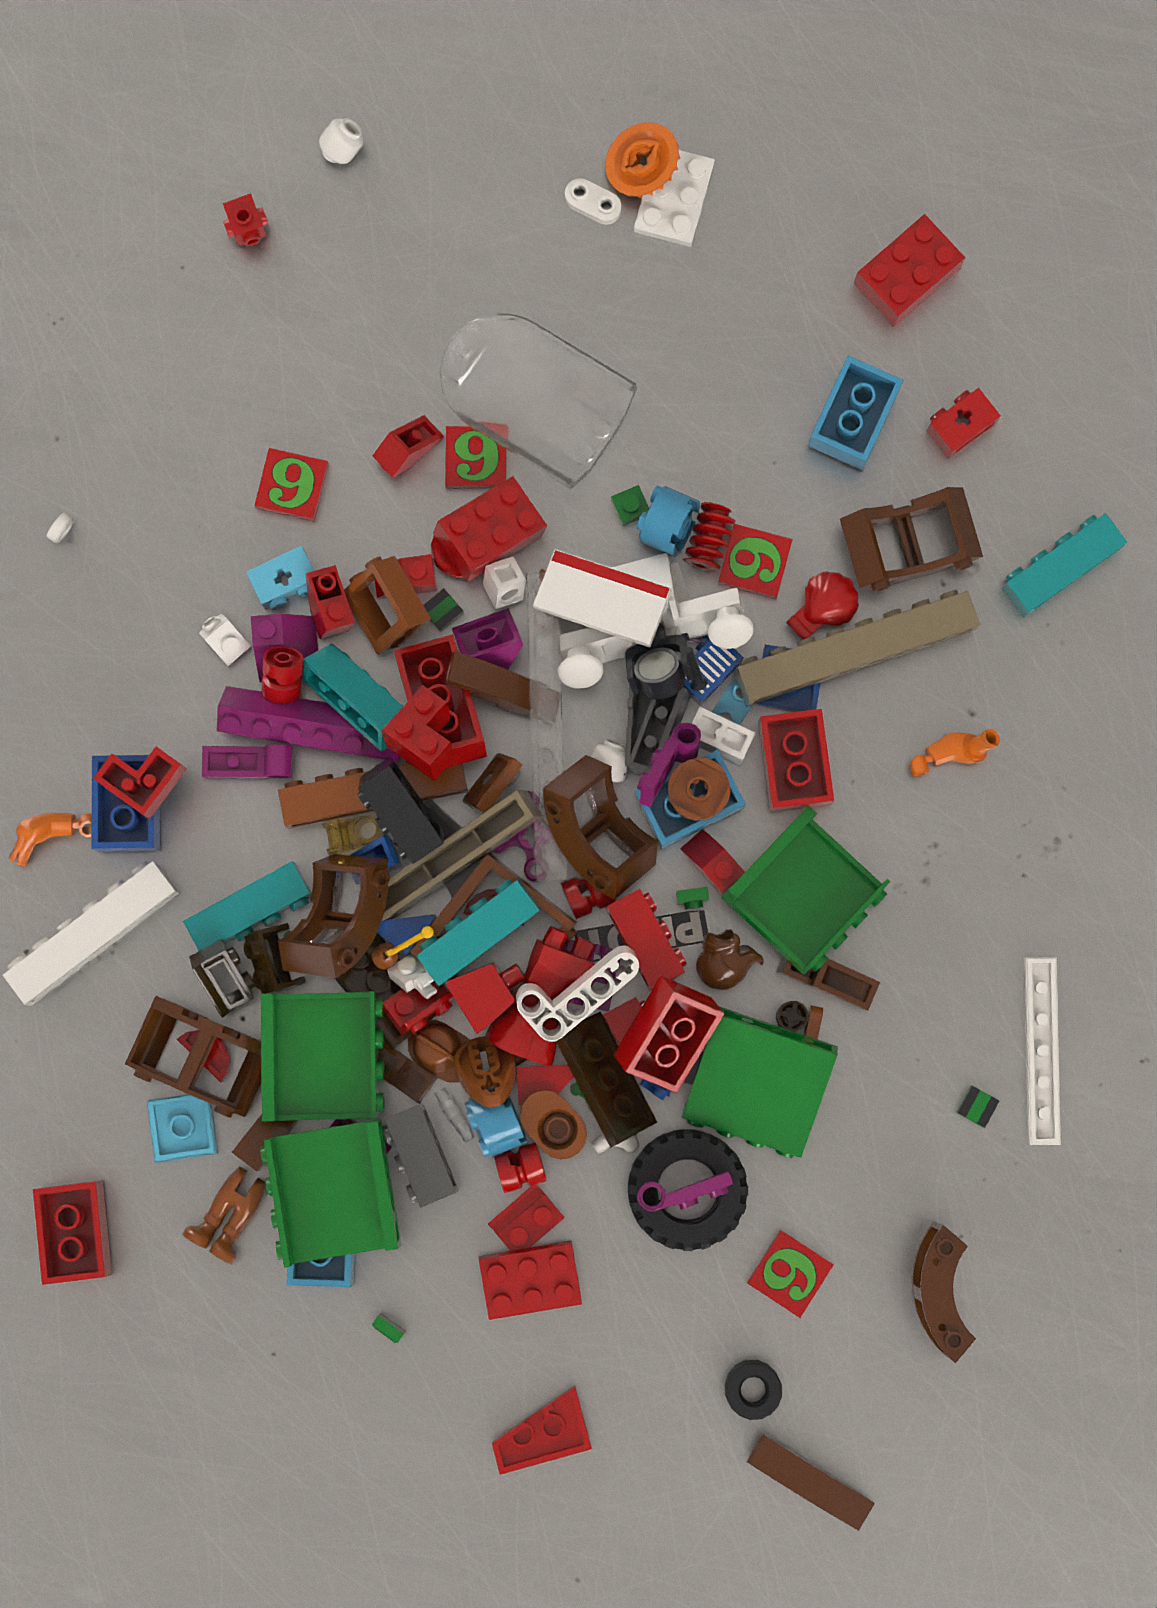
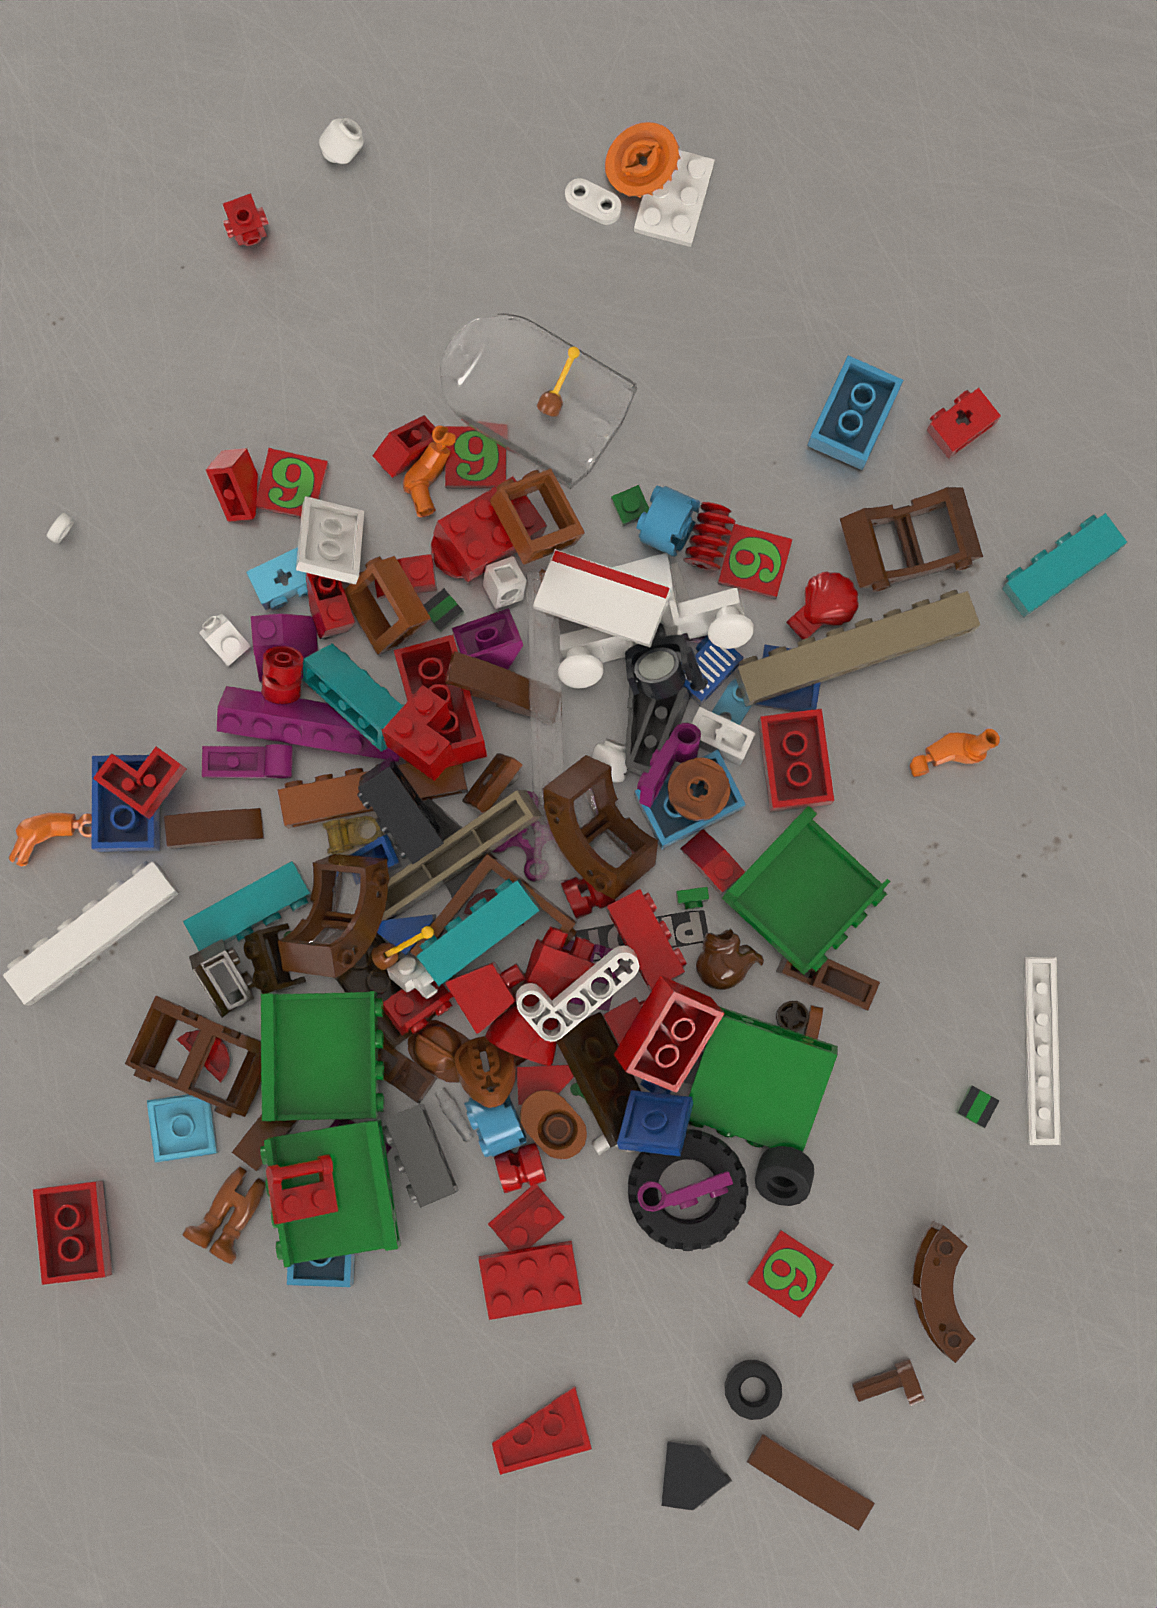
(213, 827): none -> reddish brown slope
(235, 483): none -> red slope
(302, 1200): none -> red plate
(330, 540): none -> white plate
(388, 1328): green tile -> none
(427, 471): none -> orange arm
(551, 401): none -> hinge
(569, 526): none -> dark orange window
(655, 1123): none -> blue tile
(690, 1476): none -> black slope
(784, 1175): none -> black tyre
(901, 1376): none -> reddish brown piece
(909, 270): red brick -> none

